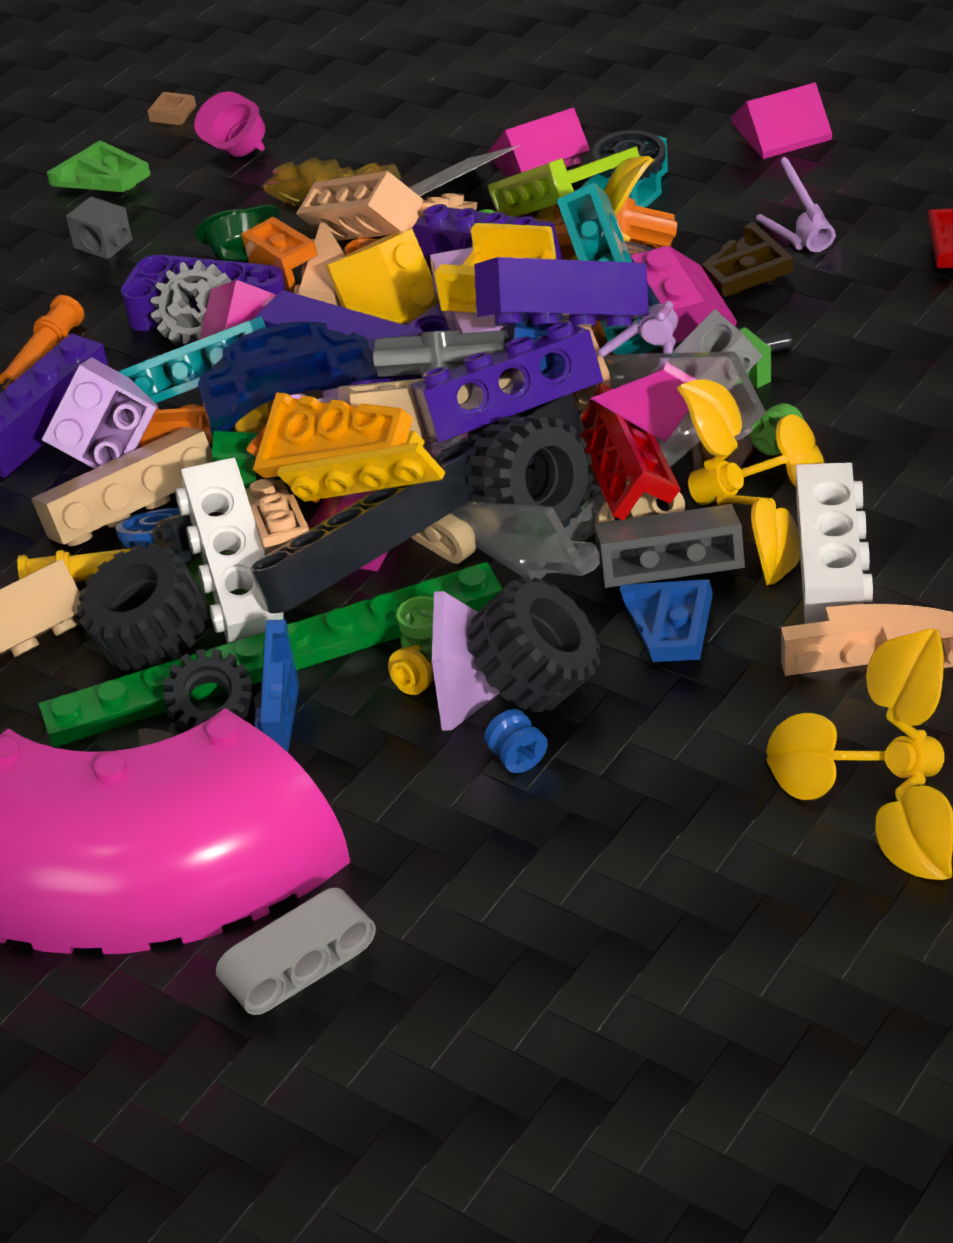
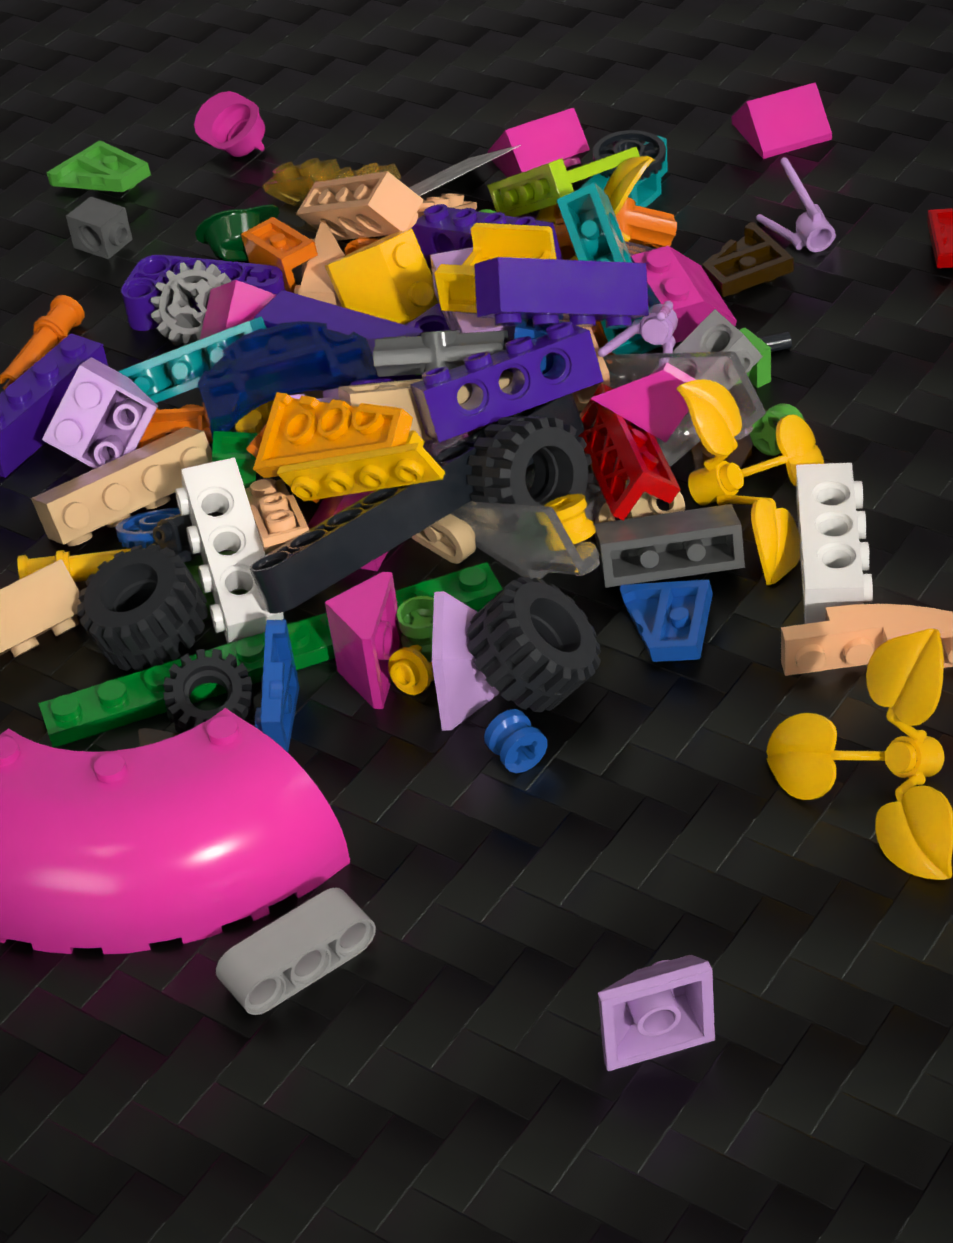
(171, 108): medium nougat tile -> none
(366, 635): none -> dark pink slope
(572, 515): none -> yellow wheel
(657, 1011): none -> lavender slope

